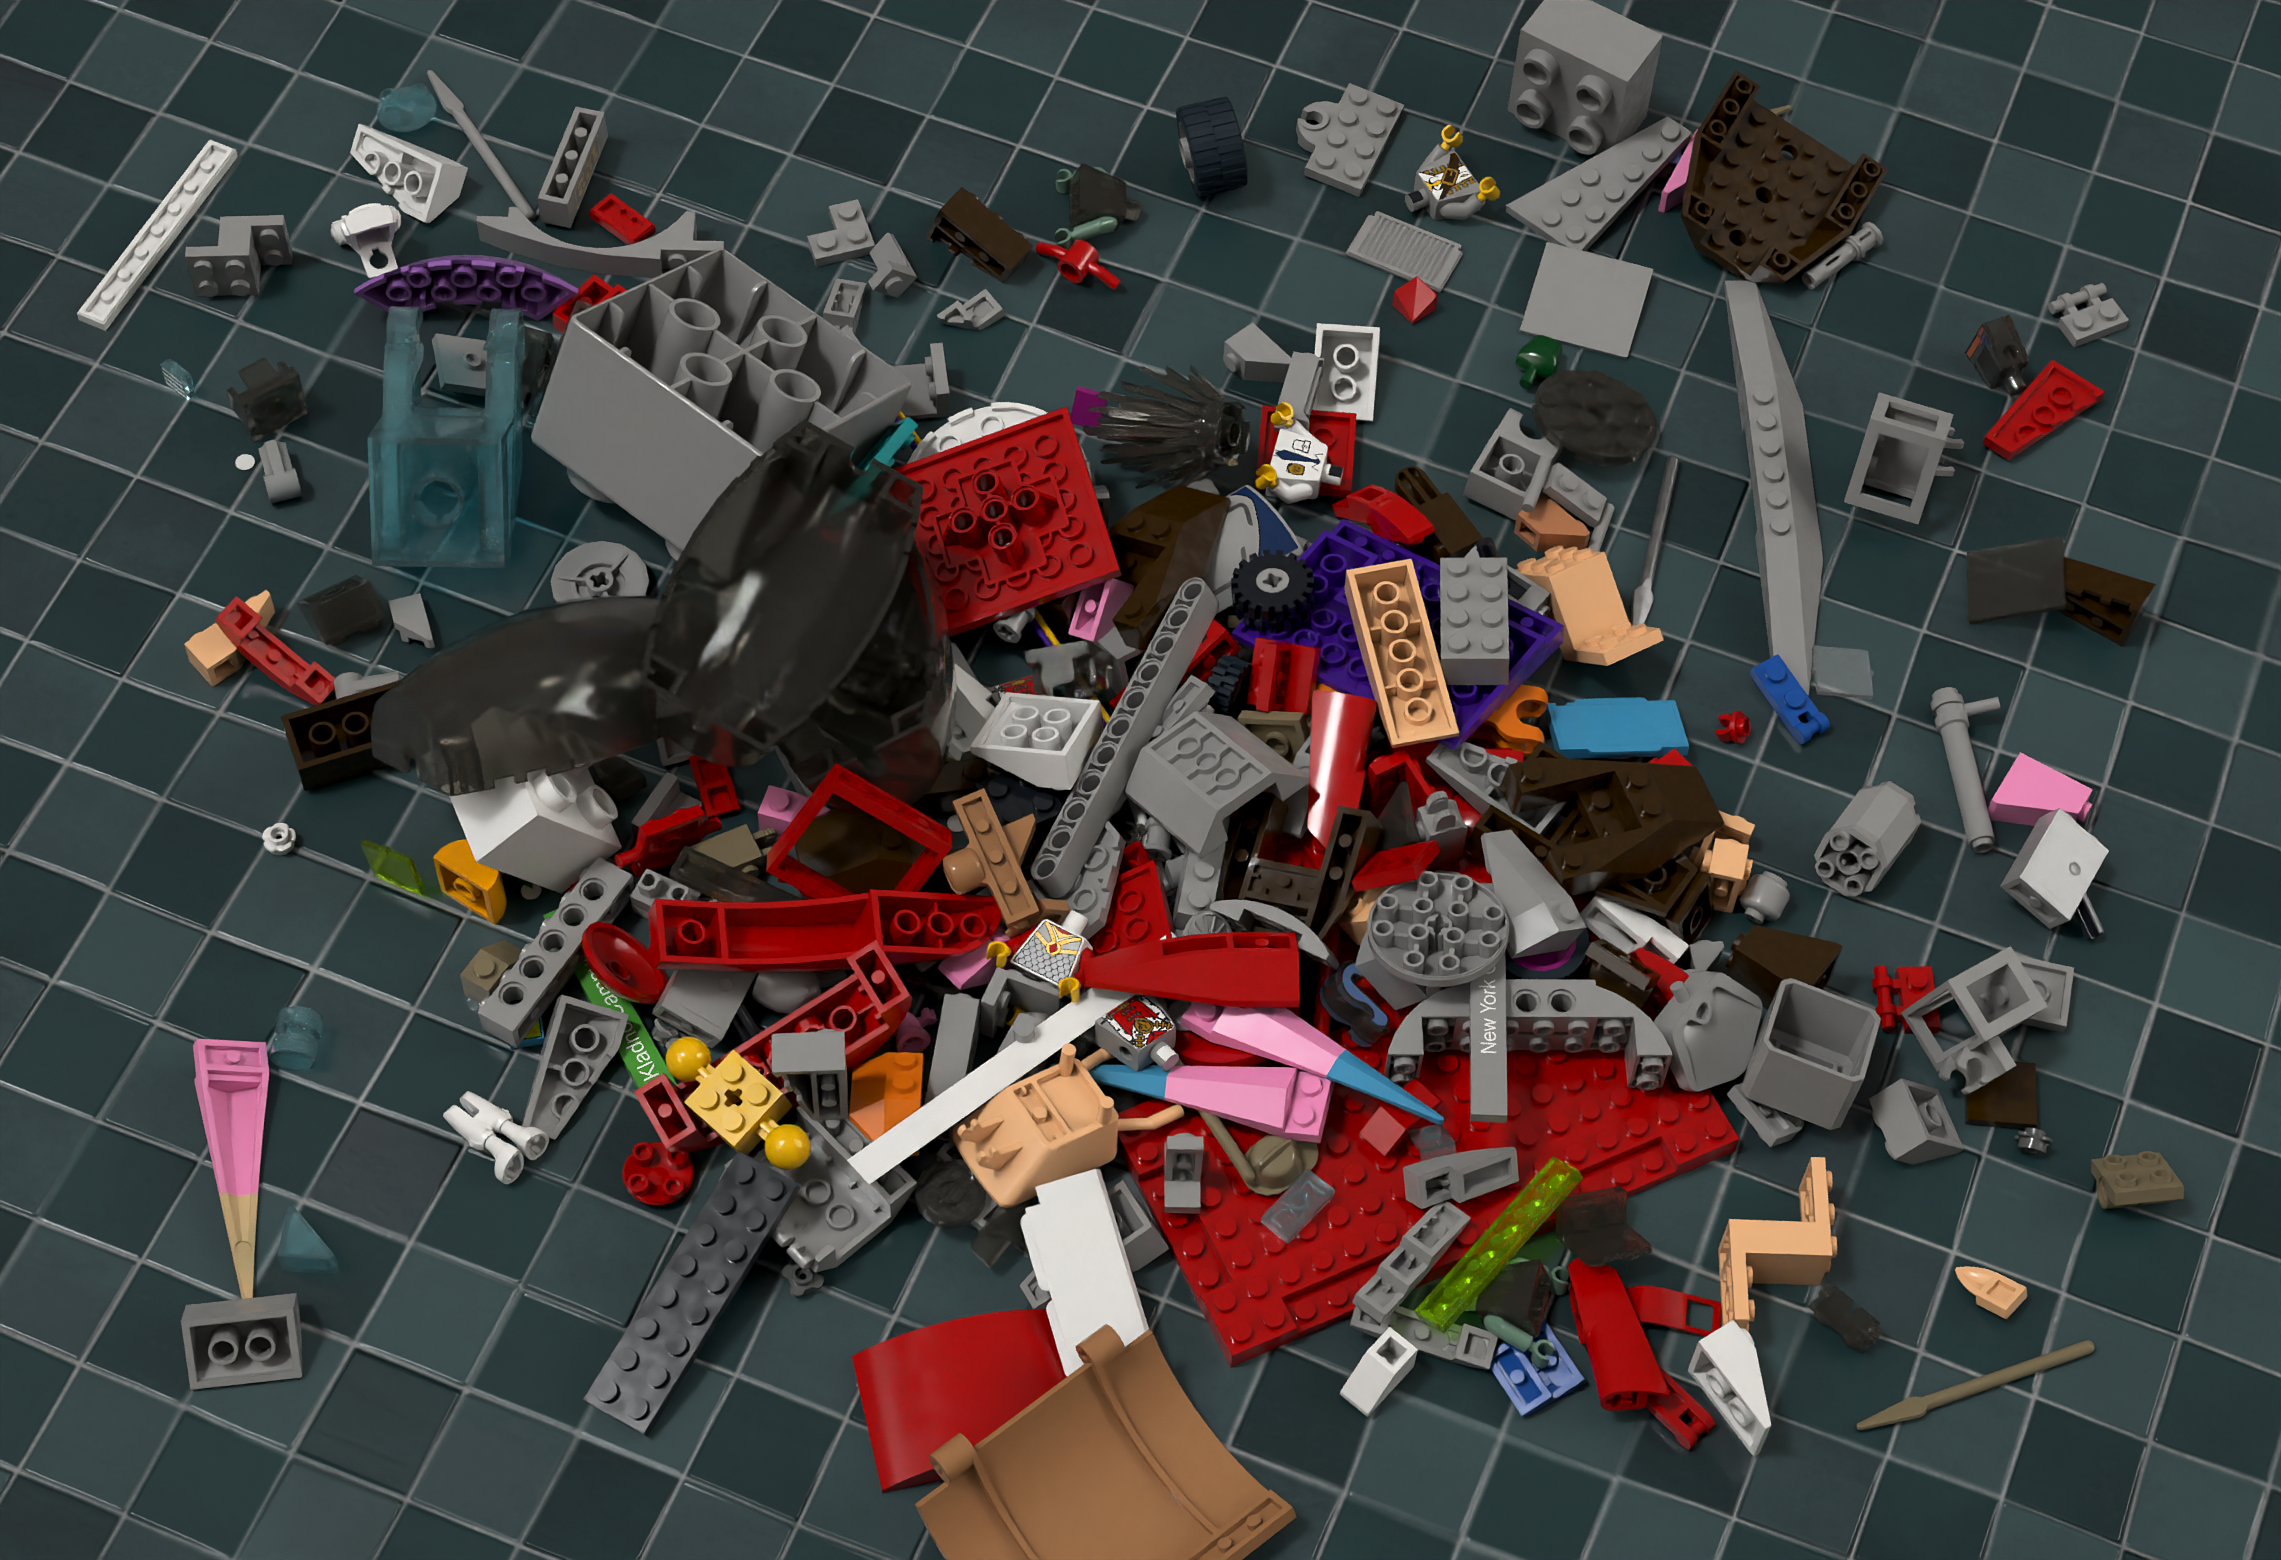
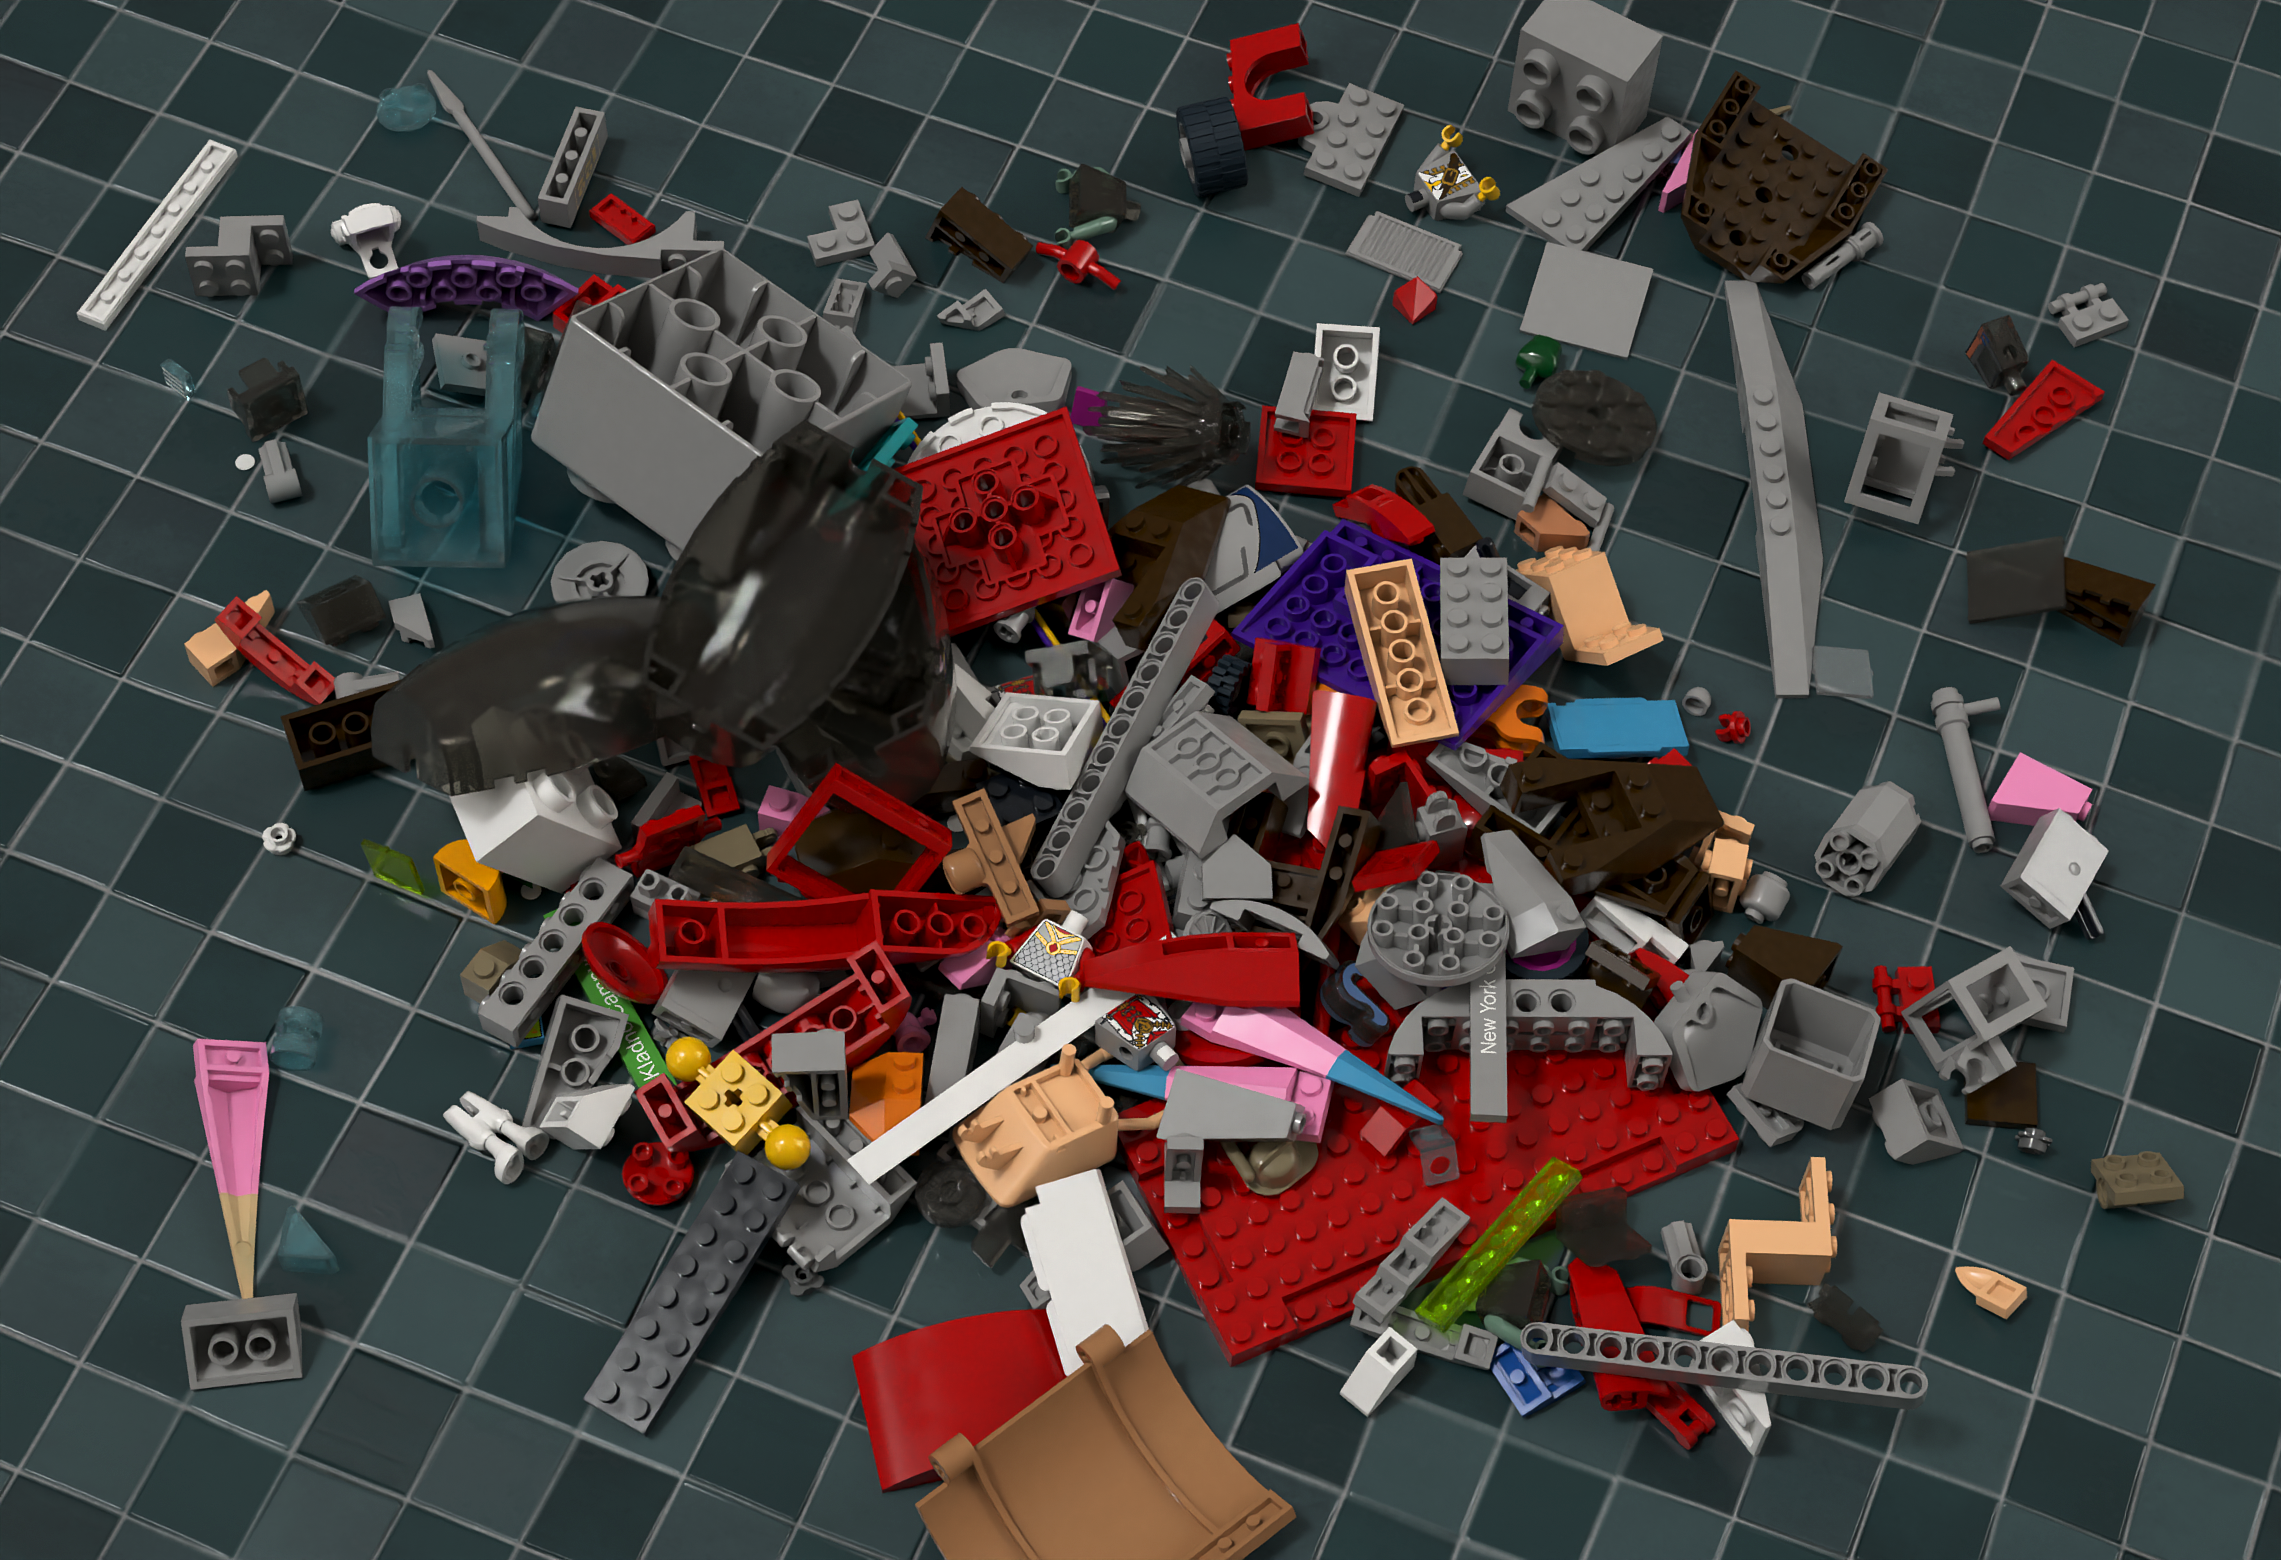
(414, 176): white wedge -> none
(587, 1116): none -> white slope
(1016, 377): none -> light grey animal
(1227, 1112): none -> light grey slope
(1236, 874): none -> light grey slope
(1251, 62): none -> red arch
(1255, 356): light grey slope -> none
(1273, 591): black wheel -> none
(1297, 462): white torso -> none
(1298, 1206): clear light blue plate -> none
(1460, 1175): light grey slope -> none
(1642, 596): flat silver piece -> none
(1684, 1257): none -> light grey piece
(1697, 701): none -> light grey hinge
(1738, 1376): none -> light grey beam
(1789, 699): blue plate -> none
(1918, 1406): dark tan piece -> none

